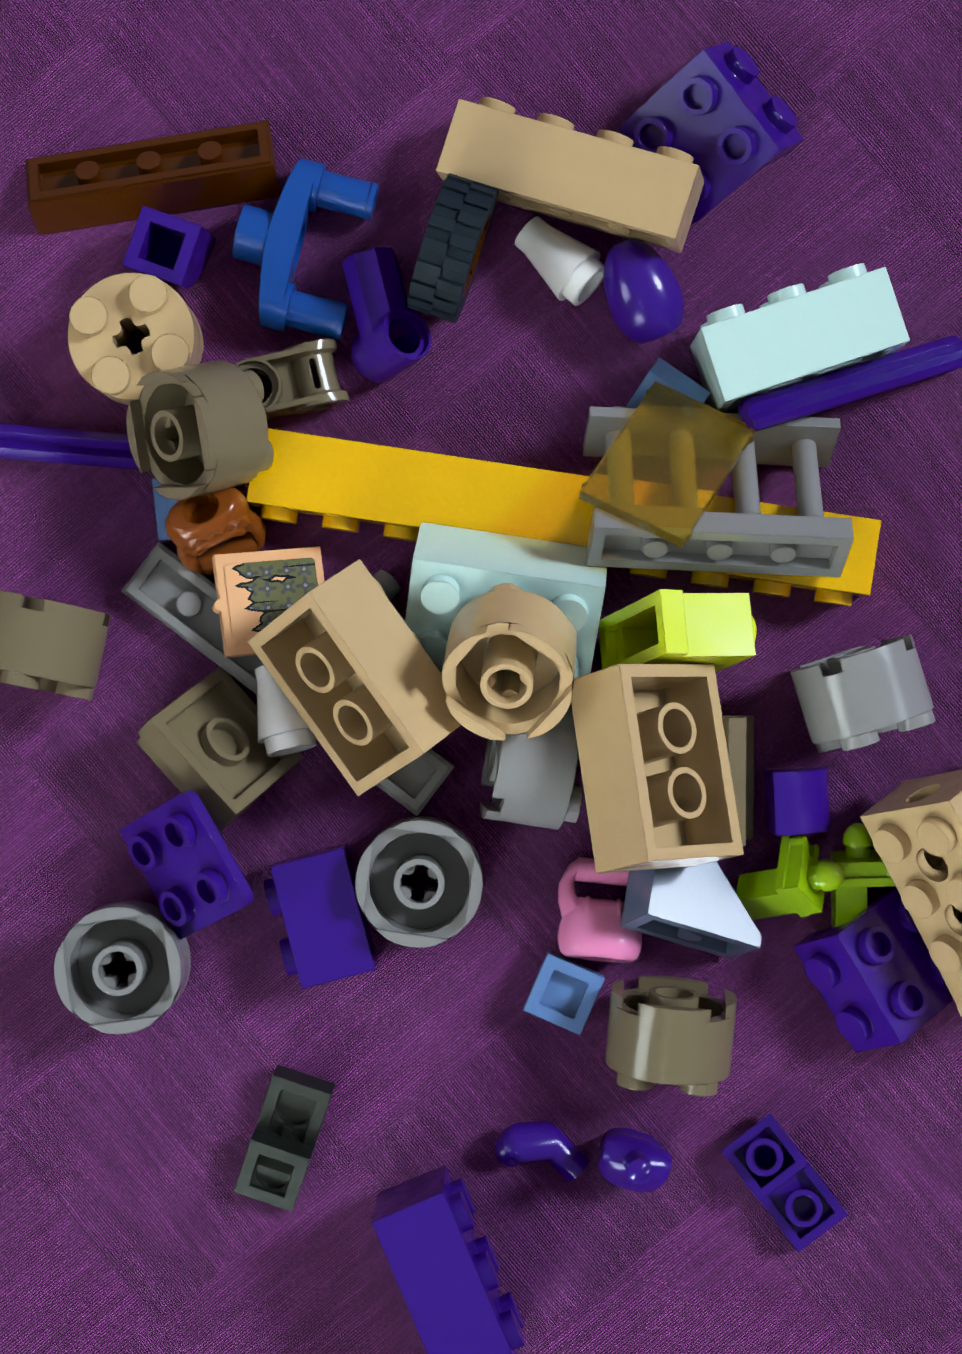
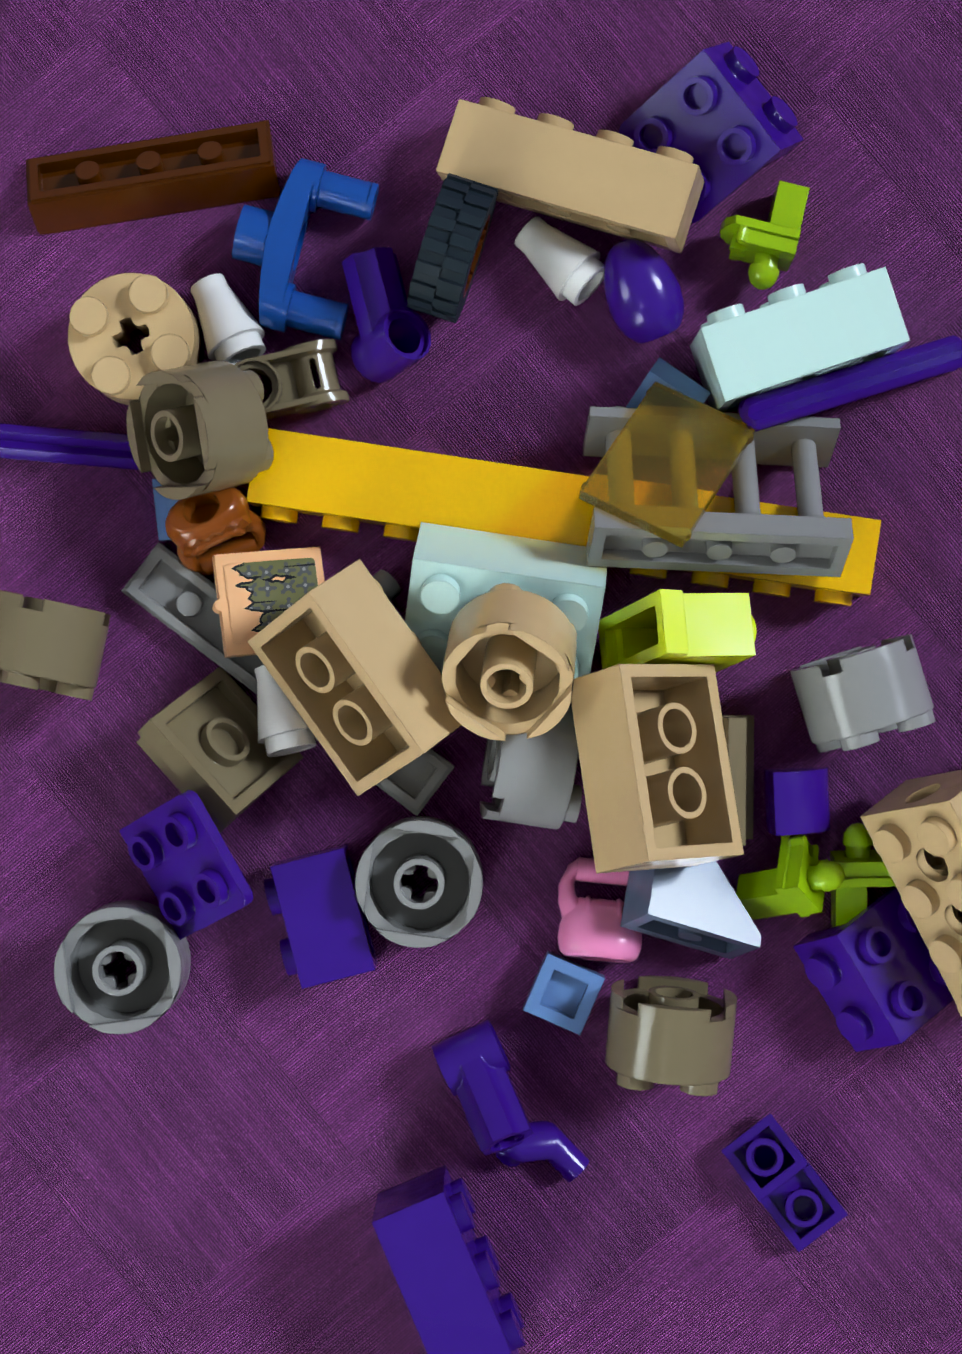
(168, 248): dark purple brick -> none
(226, 323): none -> white cone
(284, 1138): pearl dark grey slope -> none
(477, 1073): none -> dark purple piece
(633, 1160): dark purple piece -> none
(768, 244): none -> lime piece

